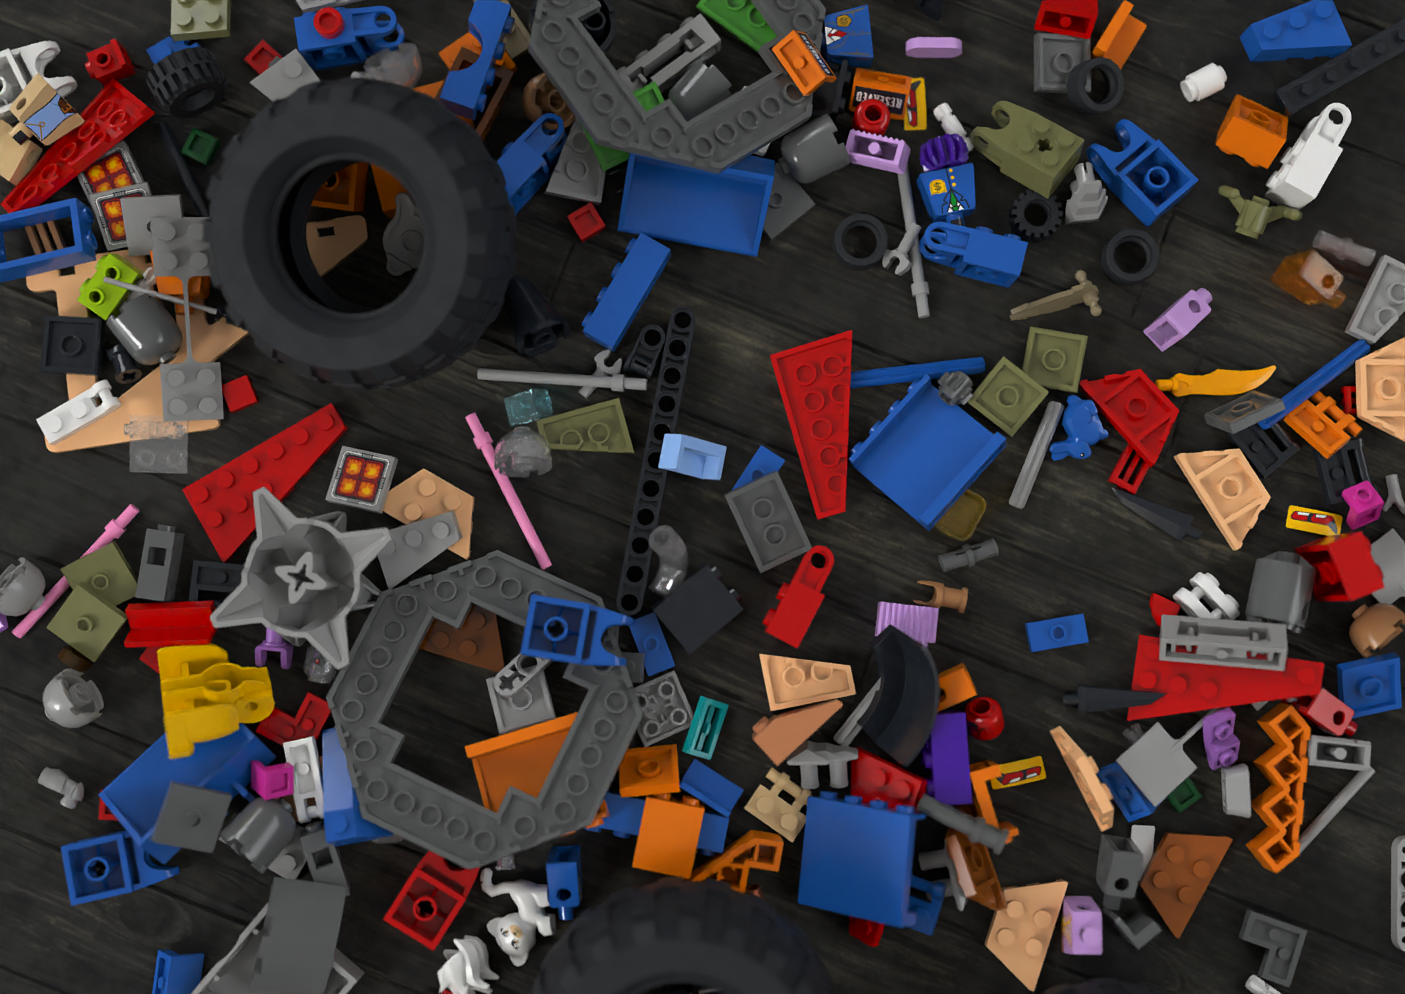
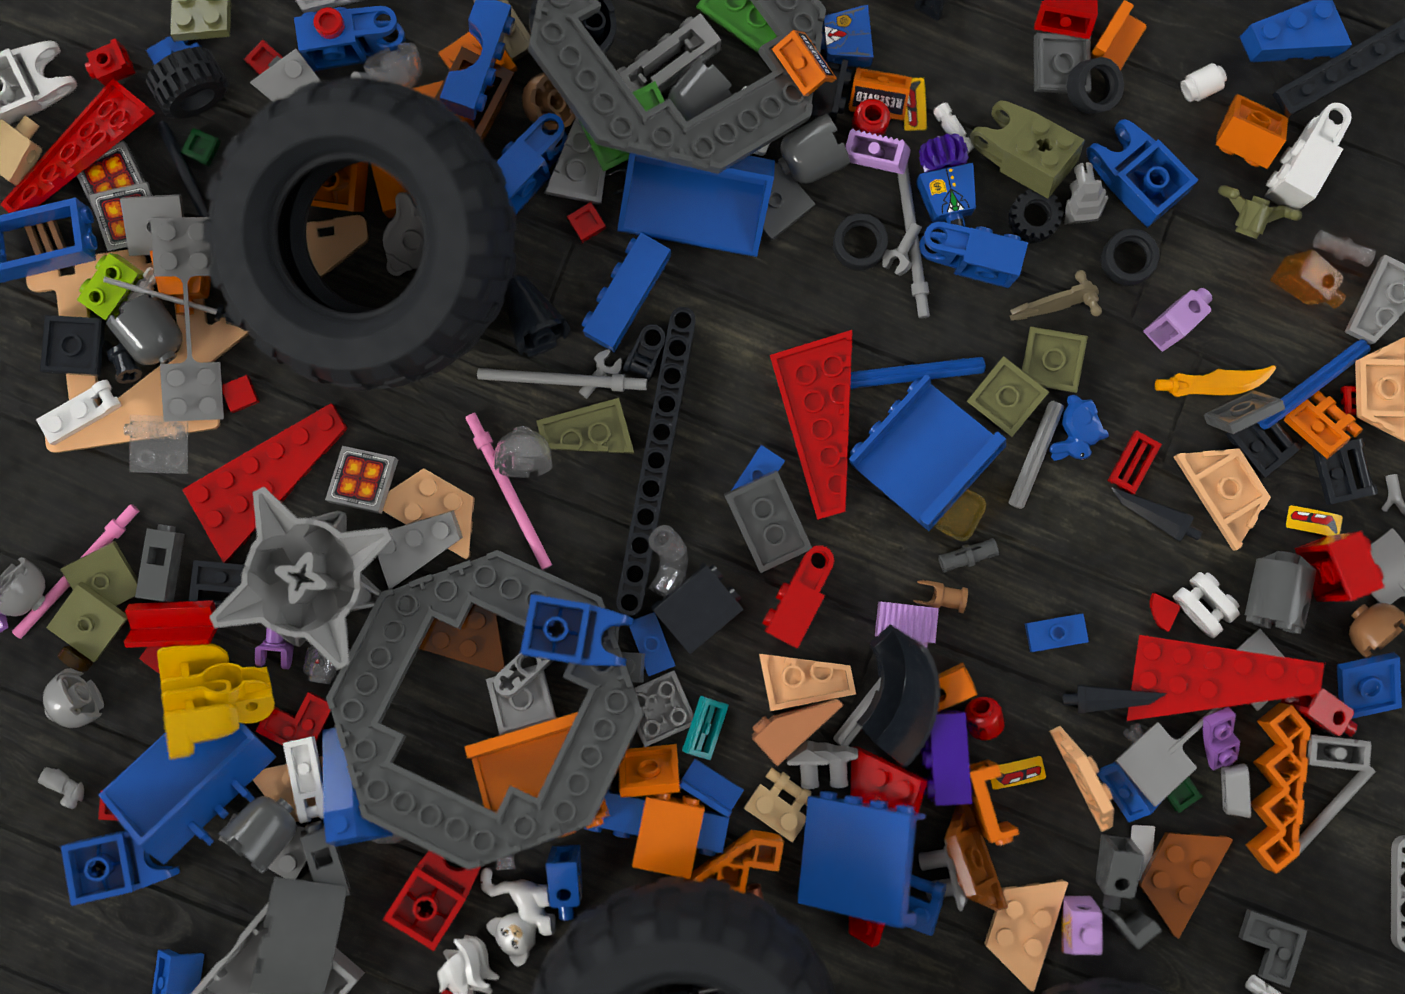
(42, 113): torso -> none
(191, 817): dark grey plate -> none
(272, 780): dark pink panel -> none
(528, 406): clear light blue bracket -> none
(692, 456): light blue panel -> none
(934, 47): lavender tile -> none
(955, 388): dark grey gear -> none
(974, 828): dark grey pin -> none
(1134, 409): red wing -> none
(1223, 642): light grey brick -> none
(1364, 504): dark pink bracket -> none

